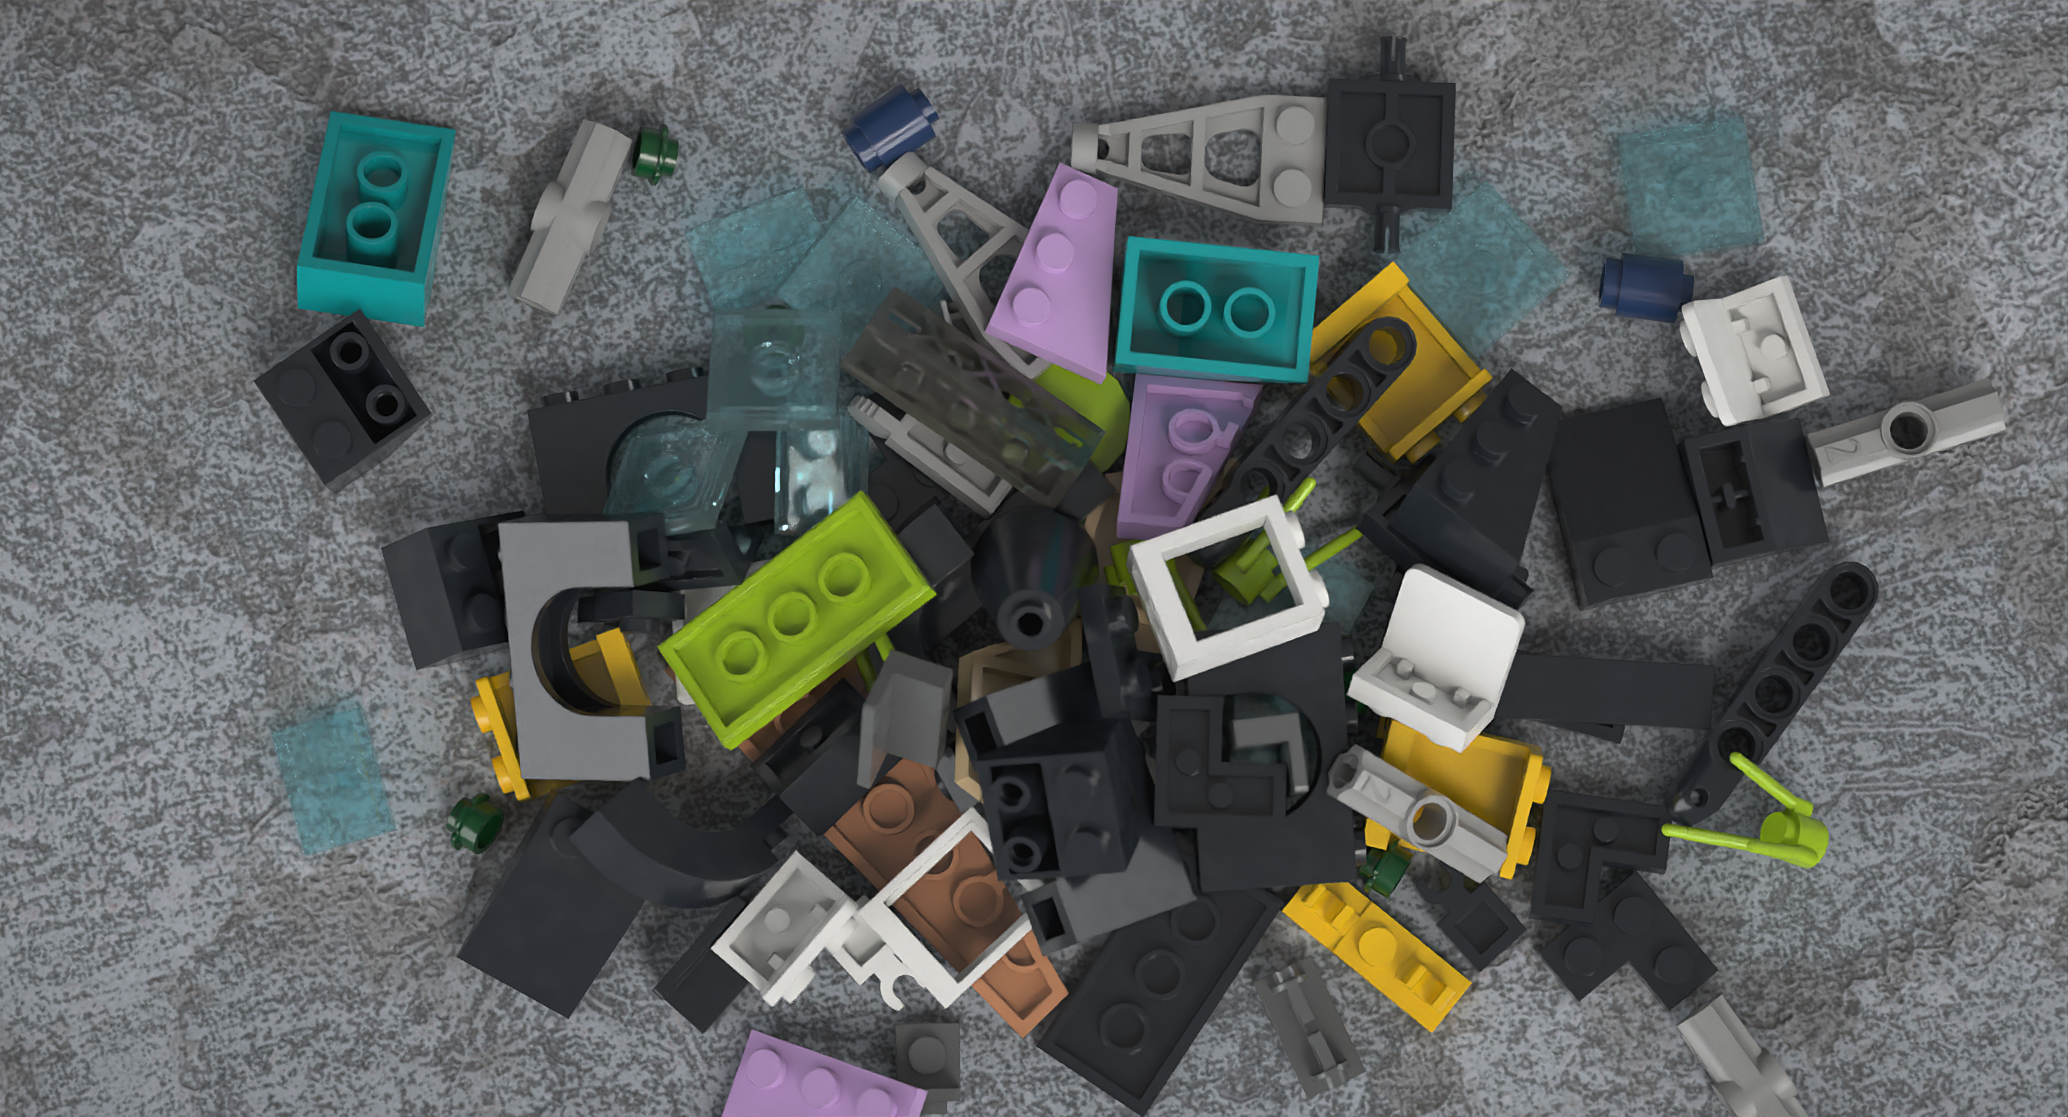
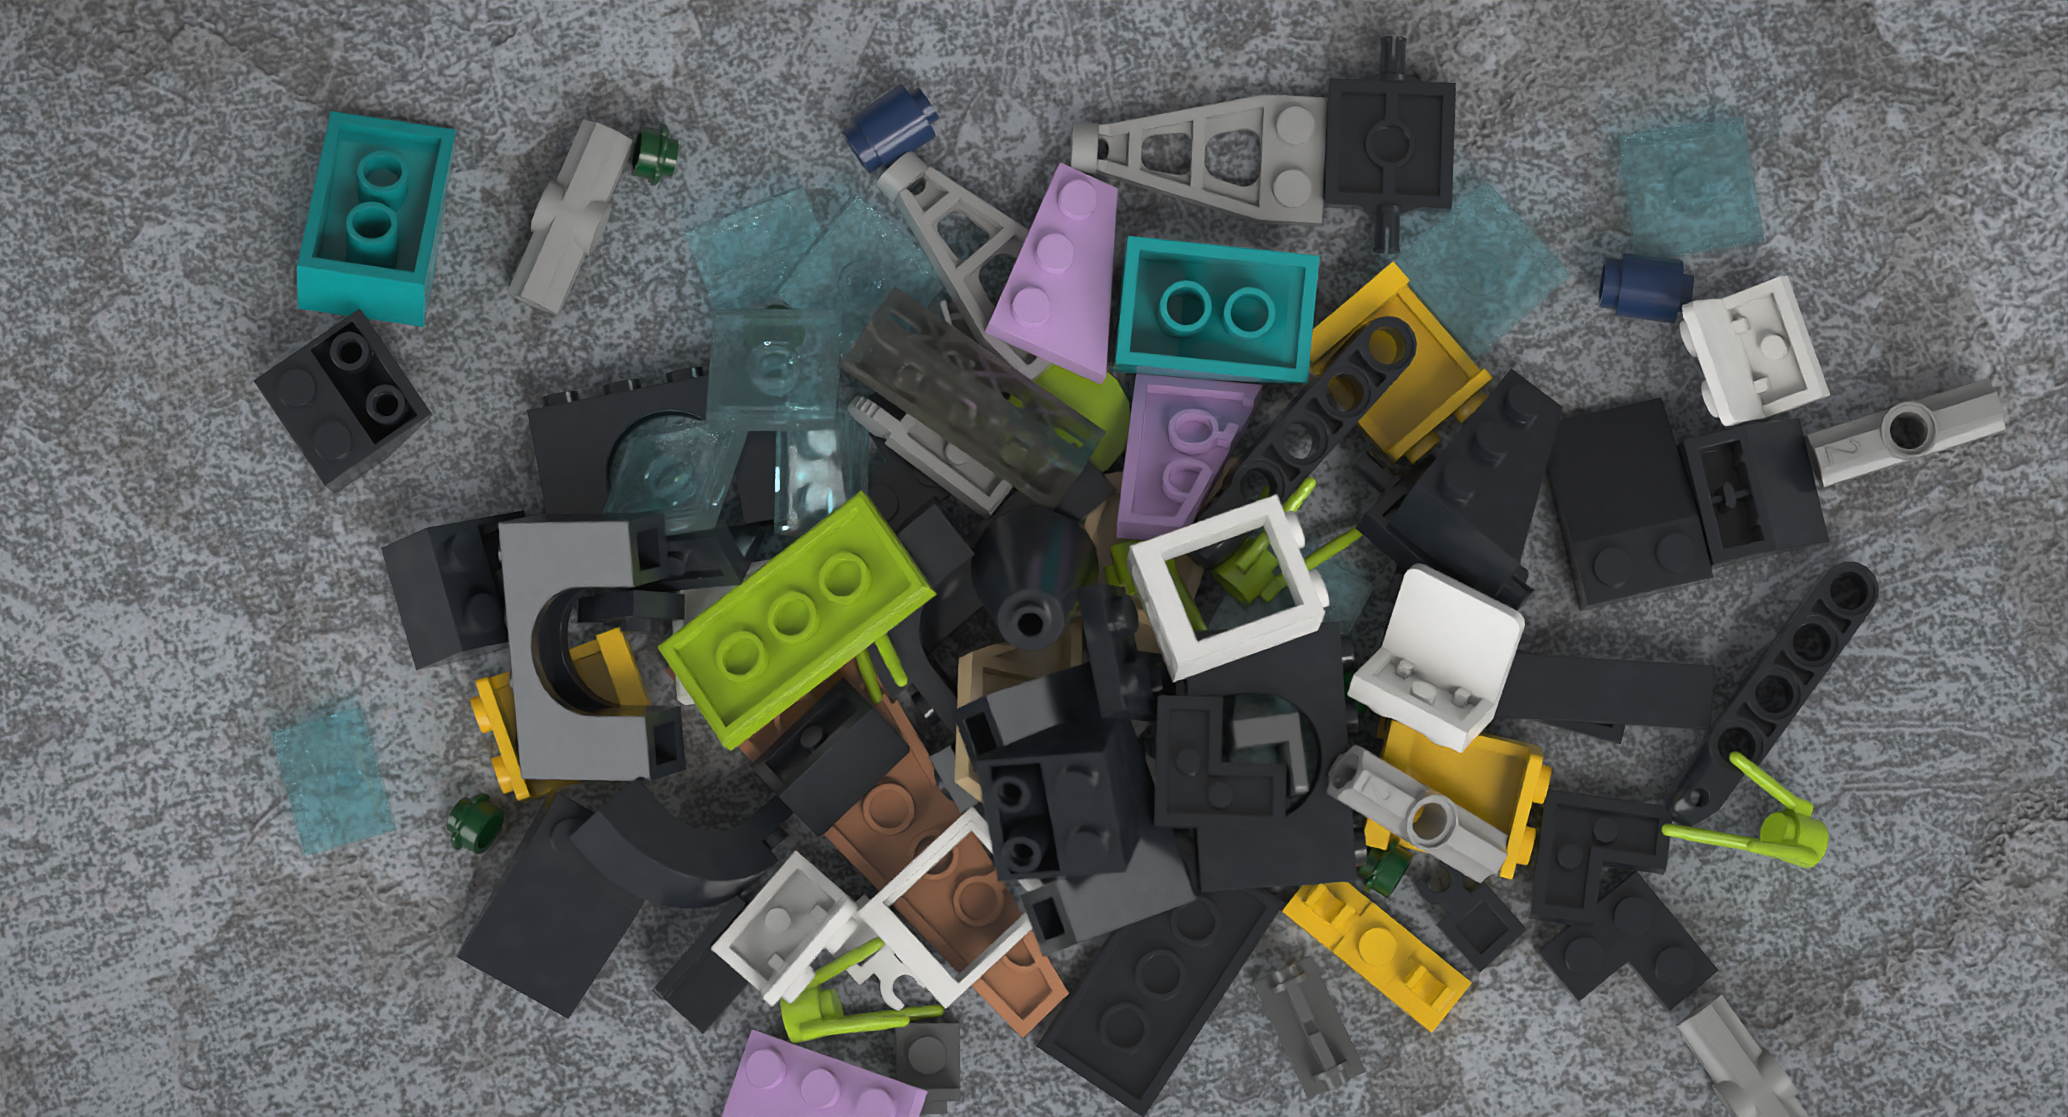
(820, 1011): none -> lime plant
(904, 715): dark grey panel -> none

